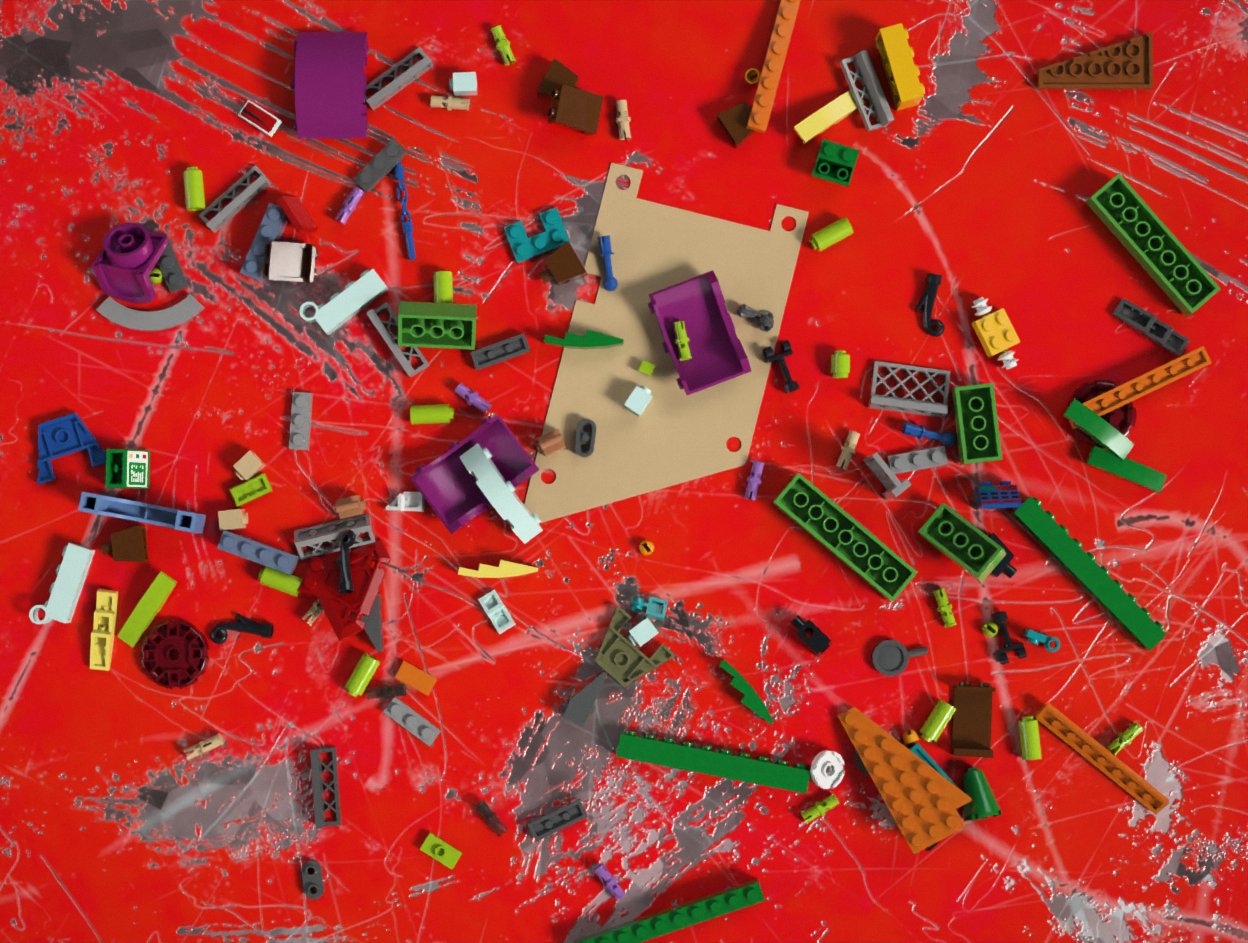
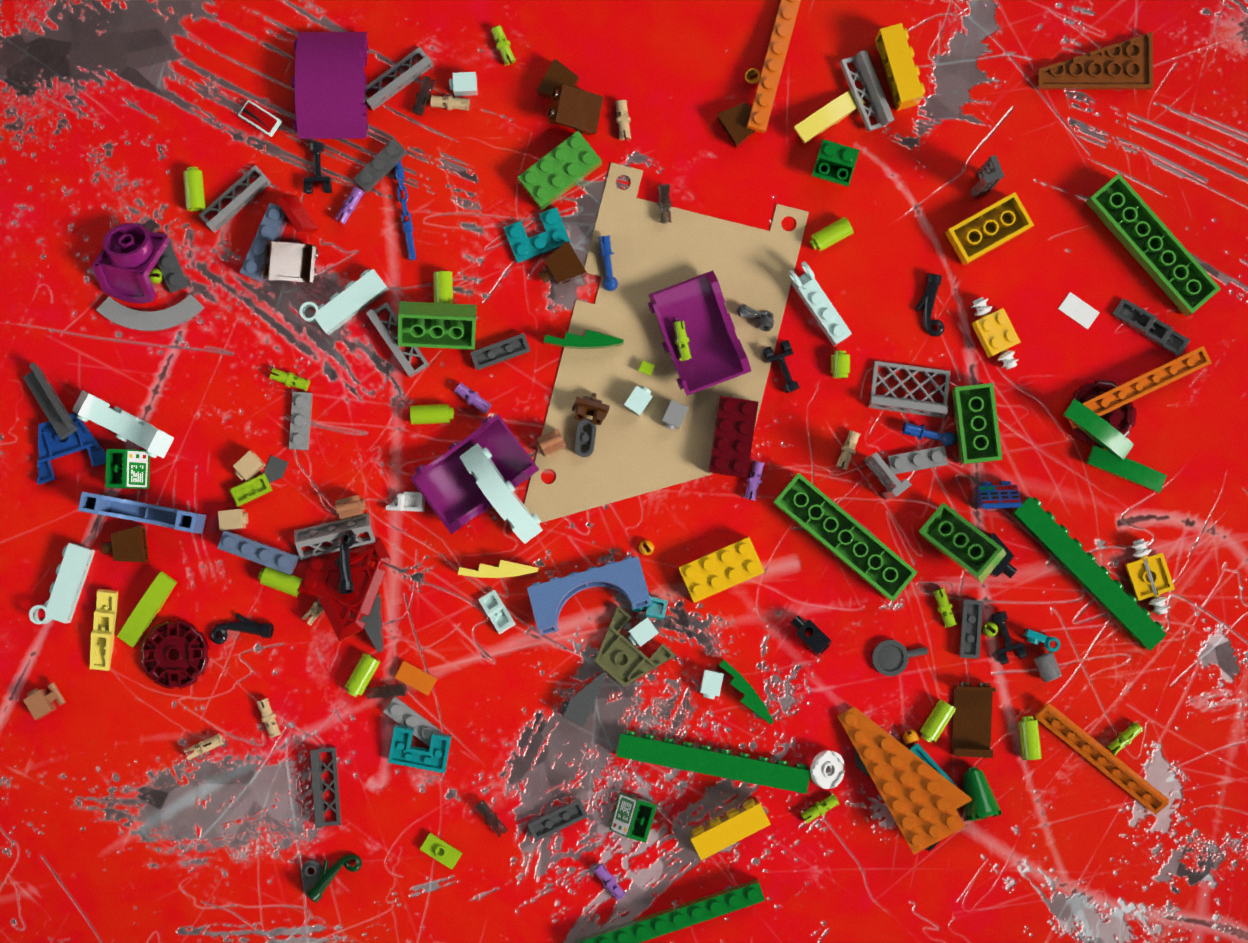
(41, 703): none -> nougat brick
(50, 402): none -> dark grey fence
(123, 424): none -> light aqua brick
(268, 718): none -> tan pin
(275, 468): none -> dark grey sticker
(290, 379): none -> lime pin
(316, 148): none -> black bar
(327, 875): none -> dark green plant
(423, 96): none -> clear smoke pin
(430, 759): none -> teal plate
(551, 596): none -> medium blue arch
(560, 170): none -> bright green brick
(592, 407): none -> reddish brown hips
(633, 817): none -> green slope
(664, 203): none -> clear smoke pin
(674, 415): none -> light grey brick
(711, 683): none -> light aqua brick
(721, 569): none -> yellow brick
(729, 829): none -> yellow brick
(733, 437): none -> dark red brick
(819, 305): none -> light aqua hinge
(970, 629): none -> dark grey plate
(989, 176): none -> dark grey fence
(989, 228): none -> yellow brick
(1048, 667): none -> light grey piece
(1078, 310): none -> white sticker
(1149, 576): none -> yellow plate

